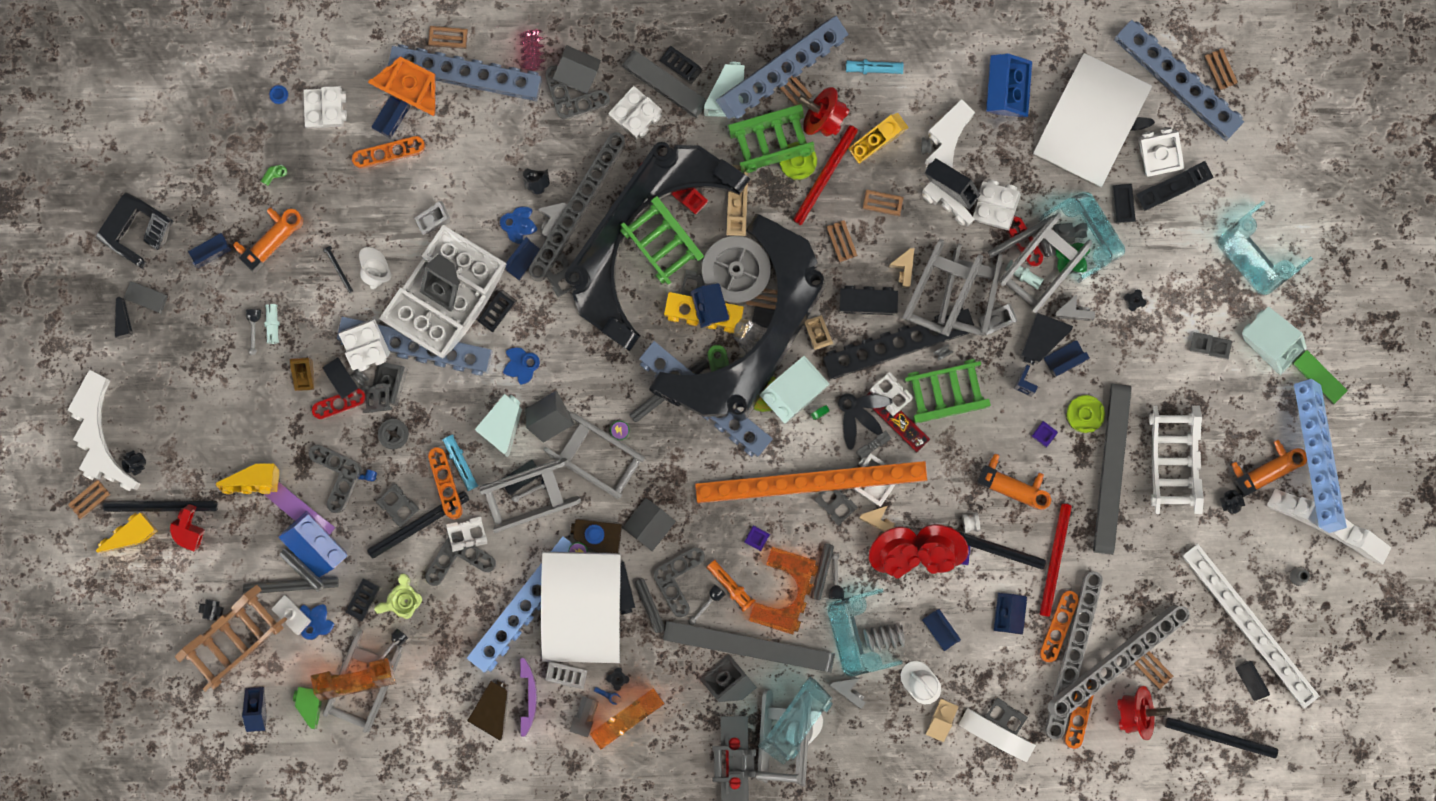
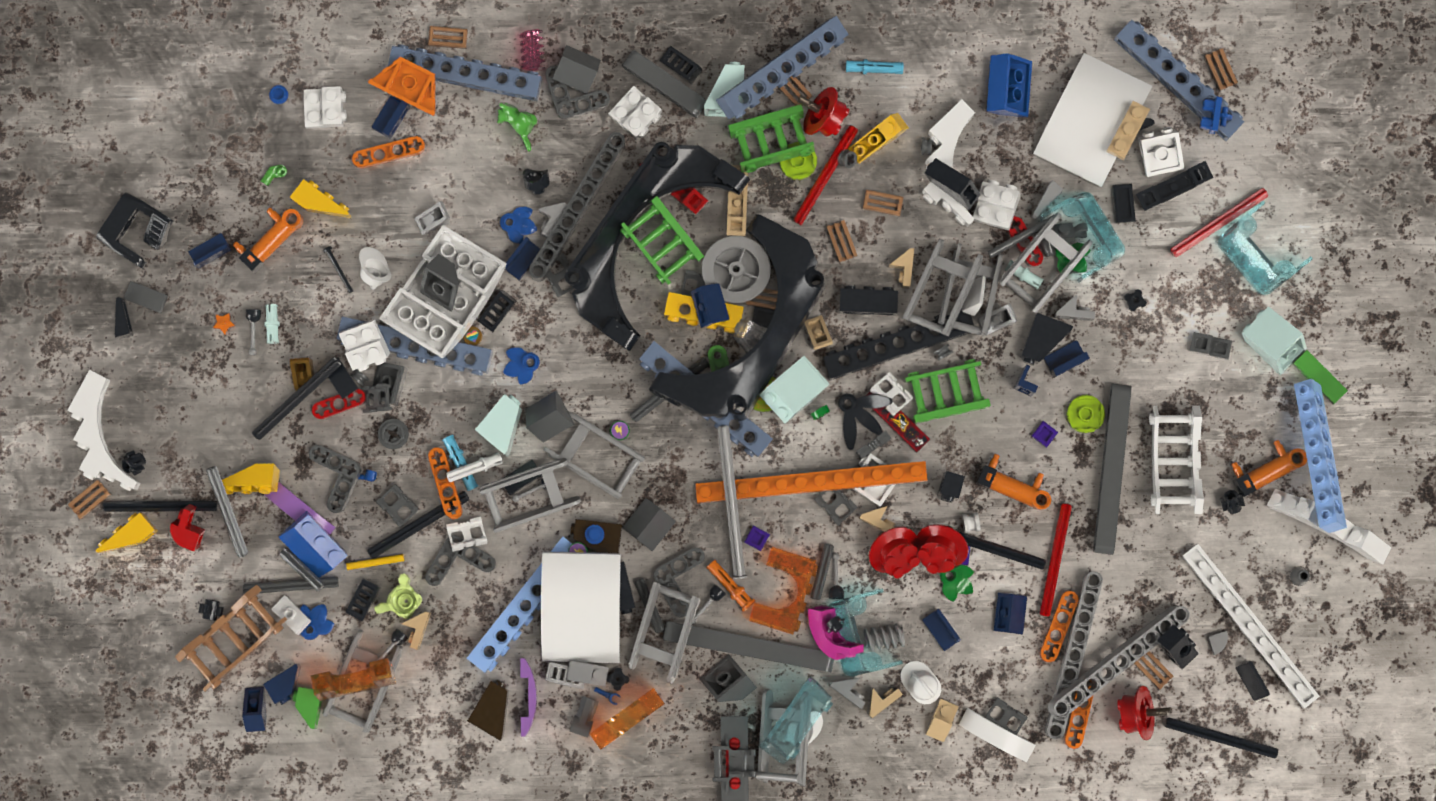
(223, 323): none -> orange piece
(227, 511): none -> axle
(283, 685): none -> dark blue slope
(296, 398): none -> black axle
(314, 201): none -> yellow slope
(375, 562): none -> yellow bar
(419, 623): none -> tan slope
(469, 469): none -> white axle
(473, 336): none -> pearl gold tile
(521, 121): none -> bright green animal
(587, 673): none -> light grey slope
(655, 653): none -> light grey piece
(731, 502): none -> light grey axle
(830, 643): none -> dark pink arch
(835, 624): none -> black plate
(852, 158): none -> dark grey bush
(878, 704): none -> tan slope
(950, 486): none -> black brick
(958, 583): none -> green plate
(975, 297): none -> white slope
(1051, 193): none -> light grey slope
(1128, 130): none -> tan plate
(1178, 646): none -> black brick
(1212, 123): none -> blue hips
(1218, 642): none -> light grey tile
(1219, 222): none -> axle

